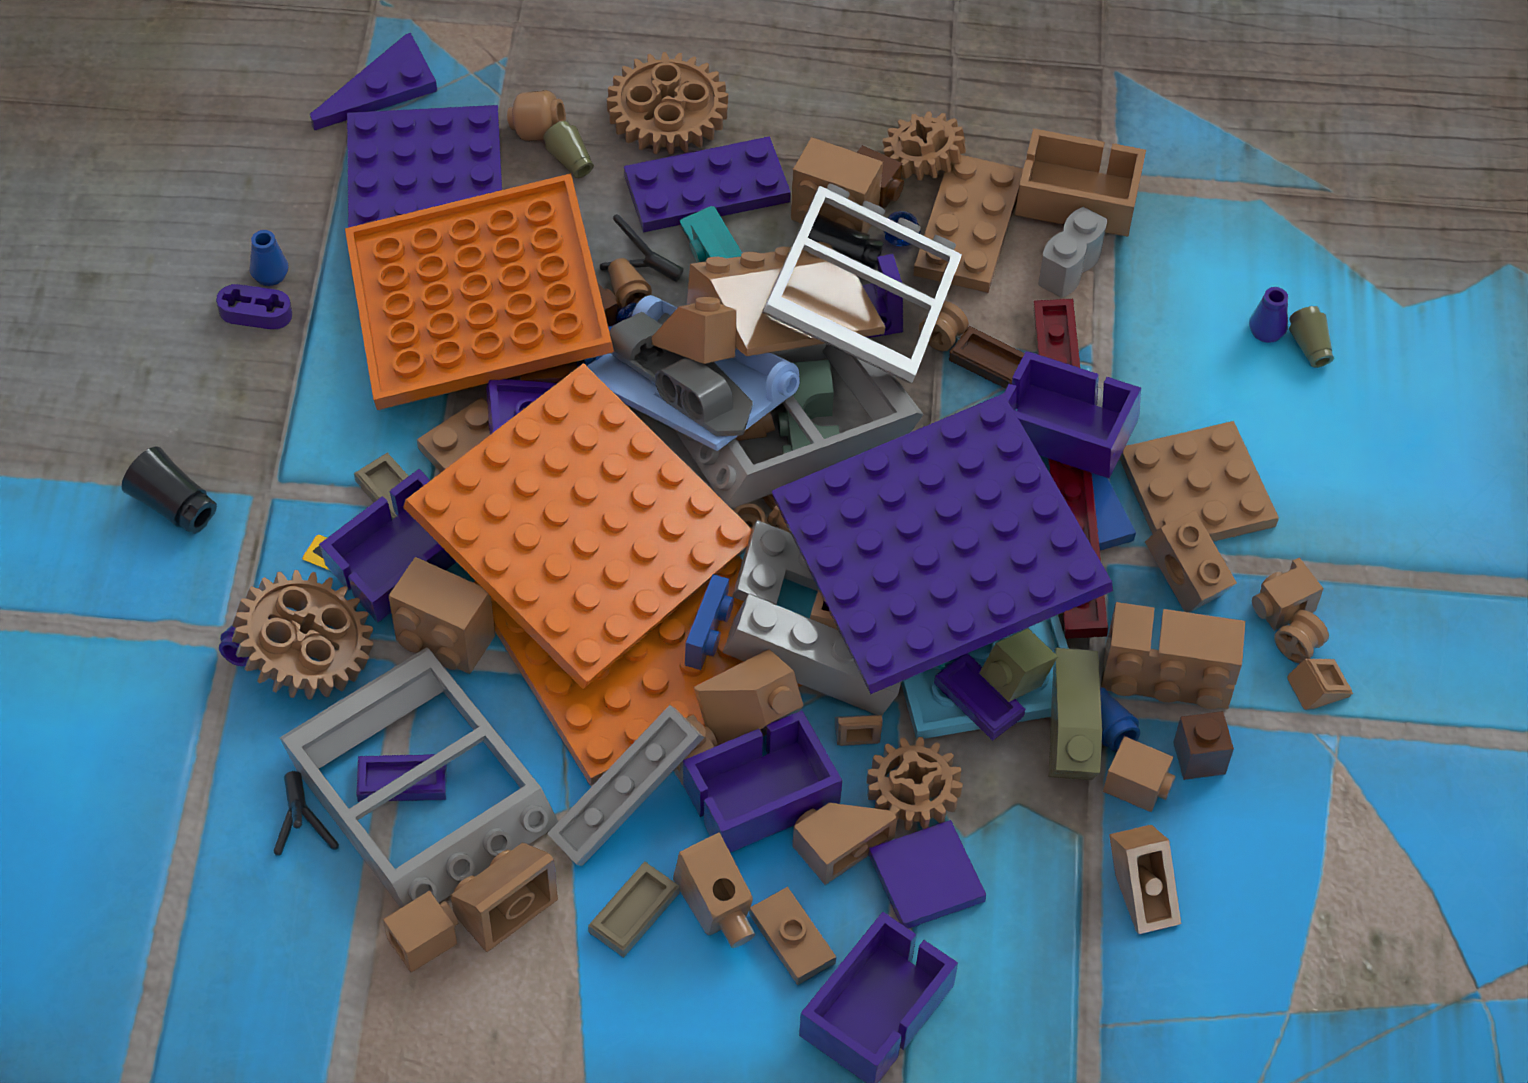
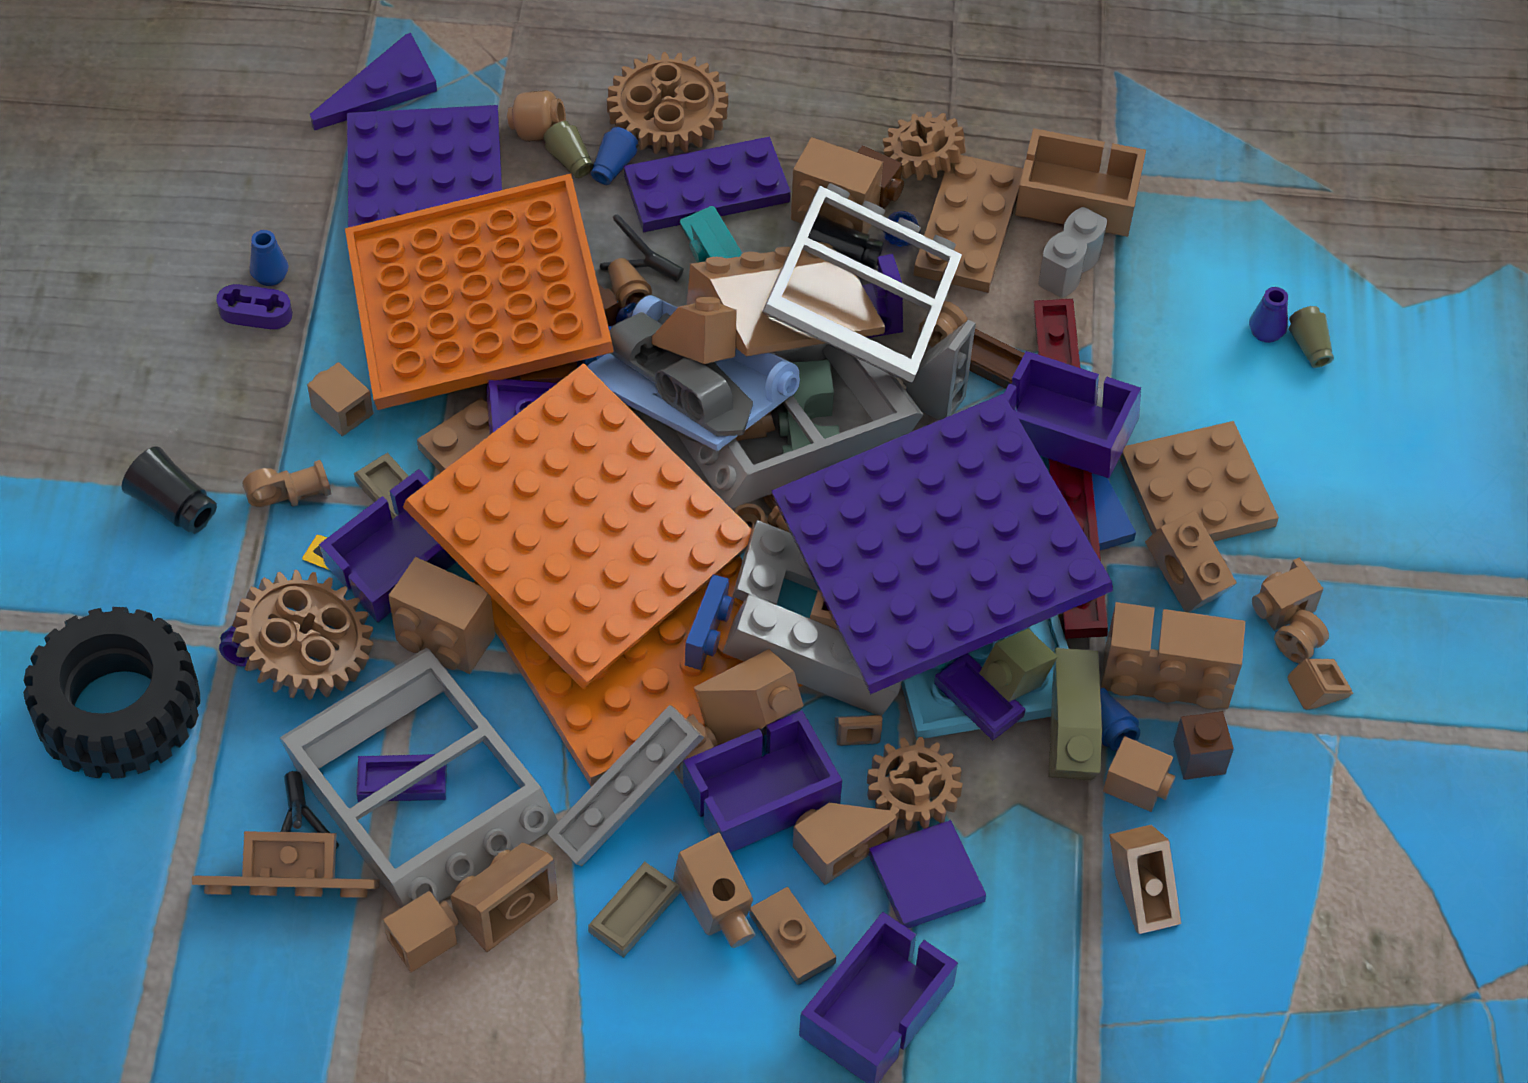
(102, 646): none -> black tyre
(285, 485): none -> medium nougat connector
(288, 861): none -> medium nougat bracket
(340, 398): none -> medium nougat brick
(614, 153): none -> blue cone
(944, 374): none -> light grey slope

